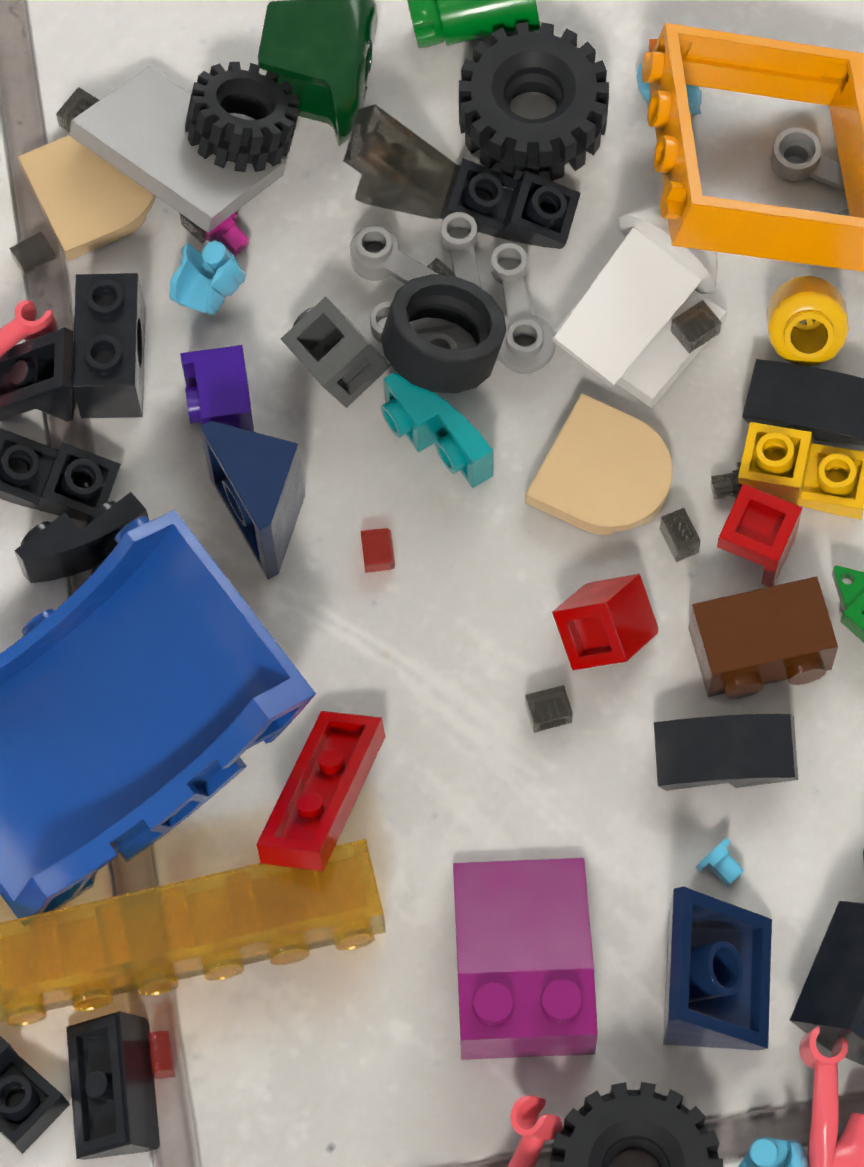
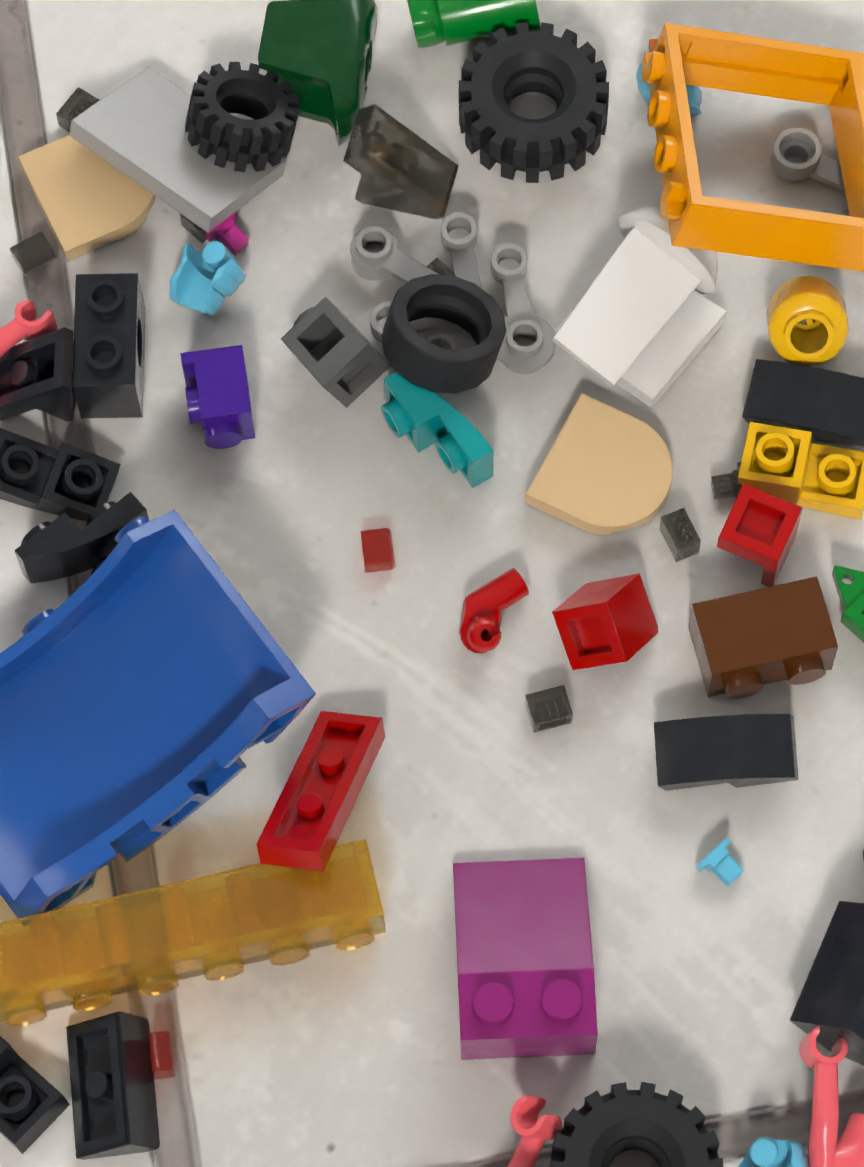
(259, 485): dark blue slope -> none
(483, 611): none -> red arm
(513, 209): black slope -> none
(696, 326): clear smoke piece -> none
(716, 974): dark blue slope -> none

